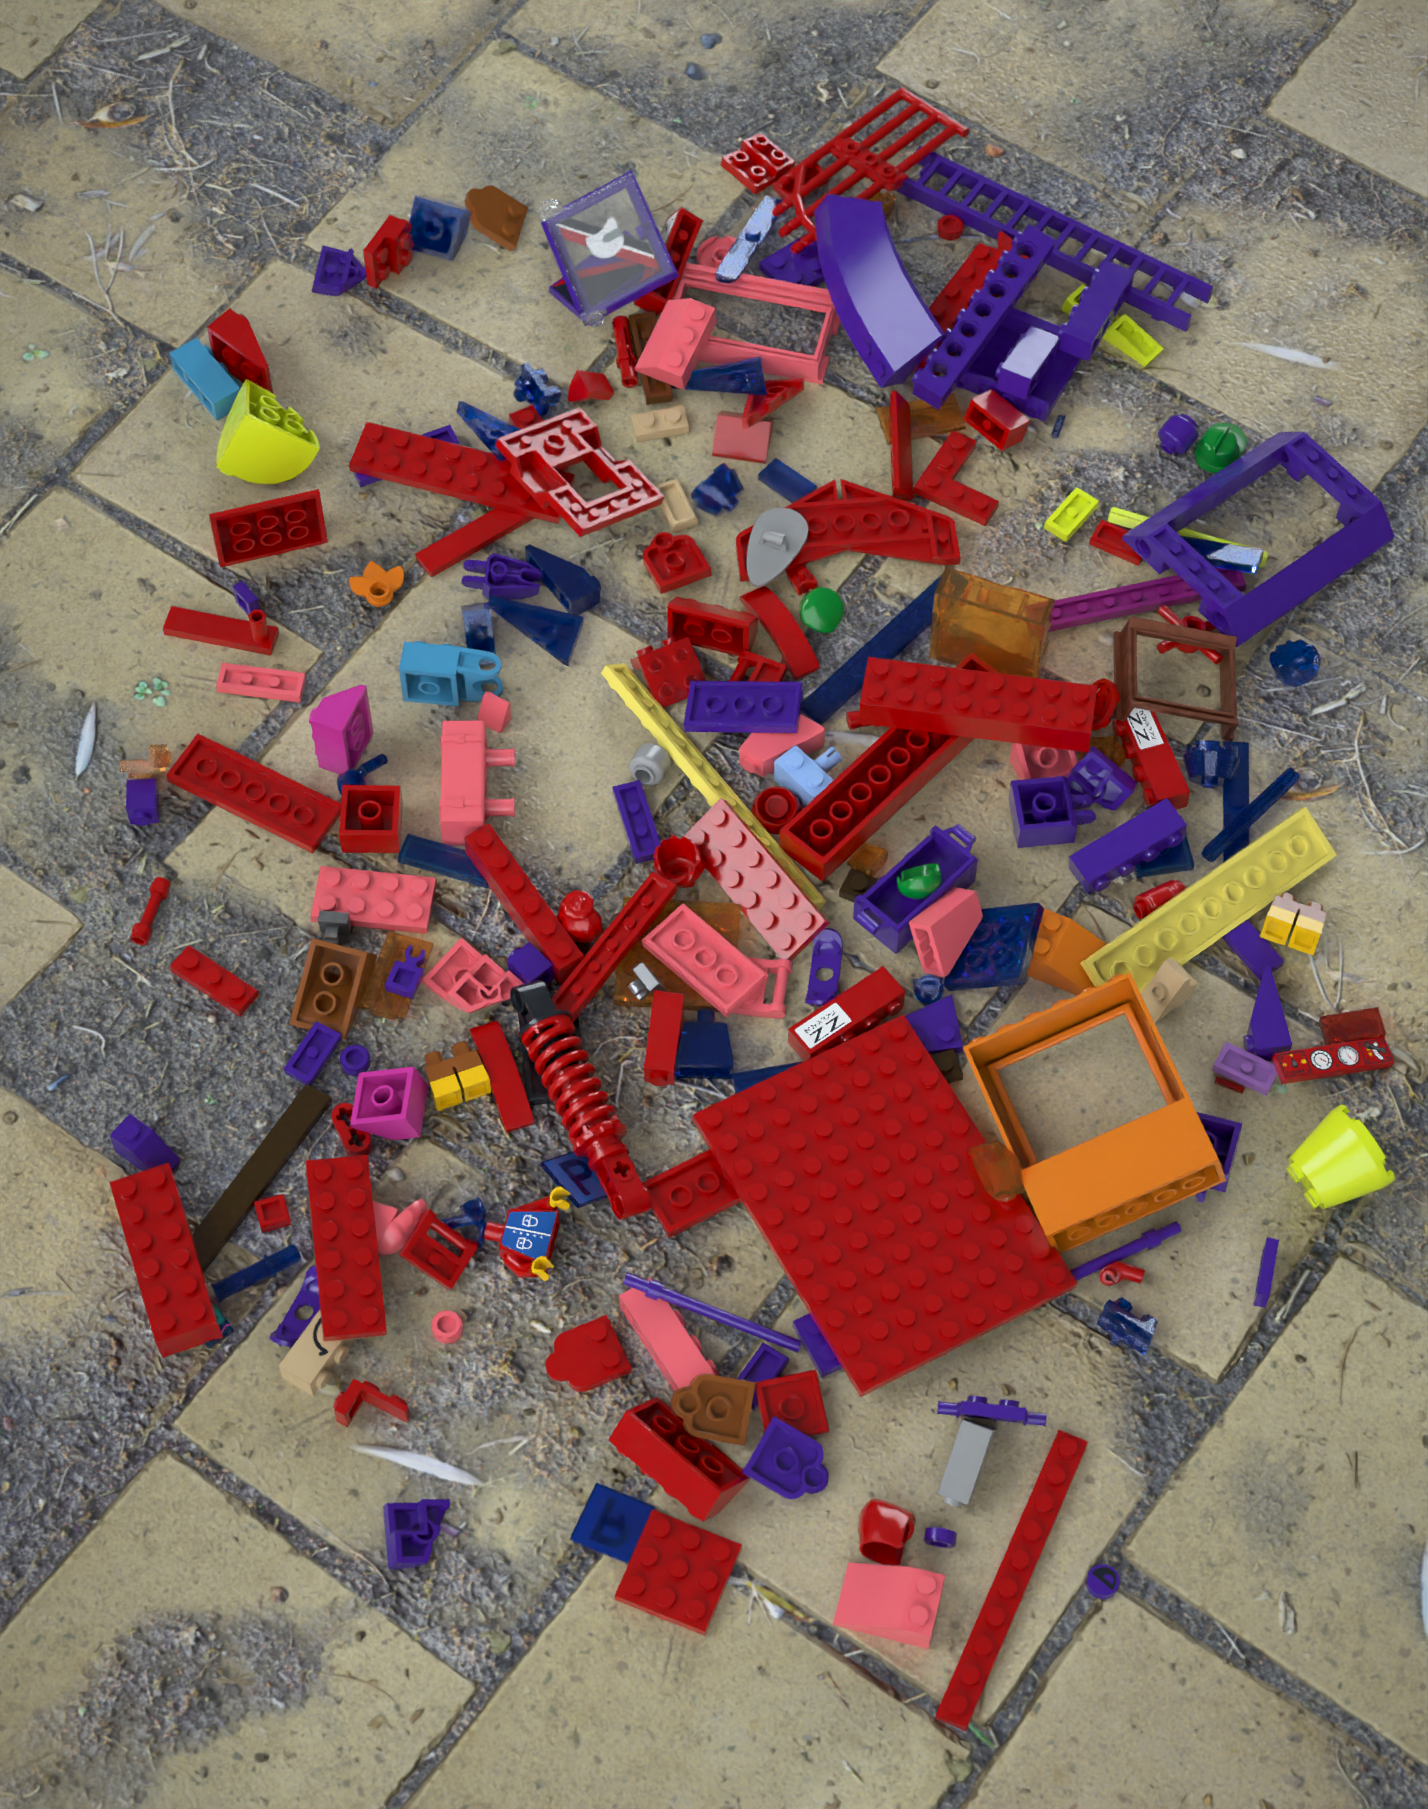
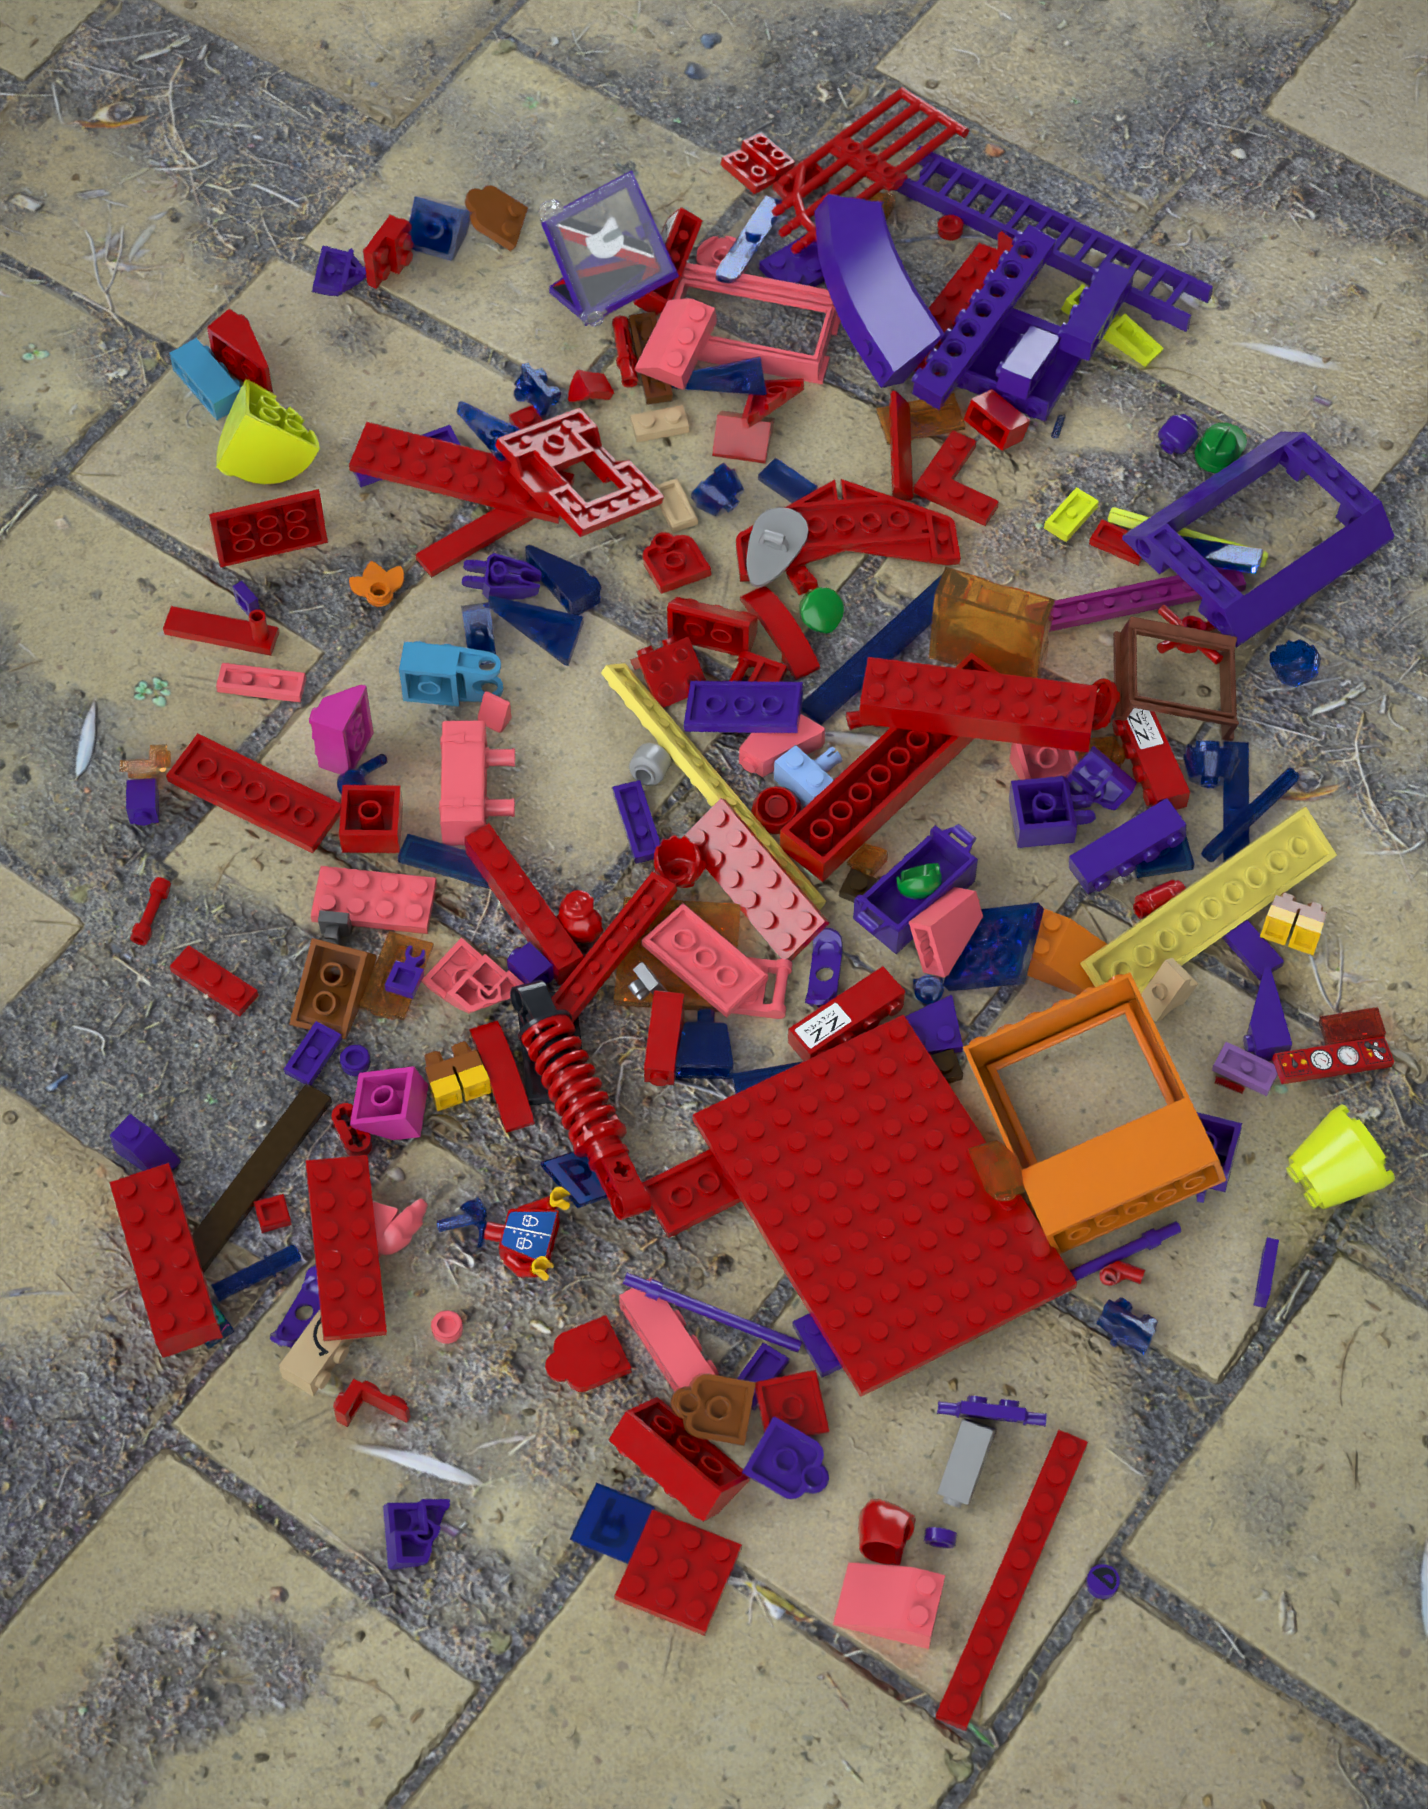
(433, 1257): red plate -> none

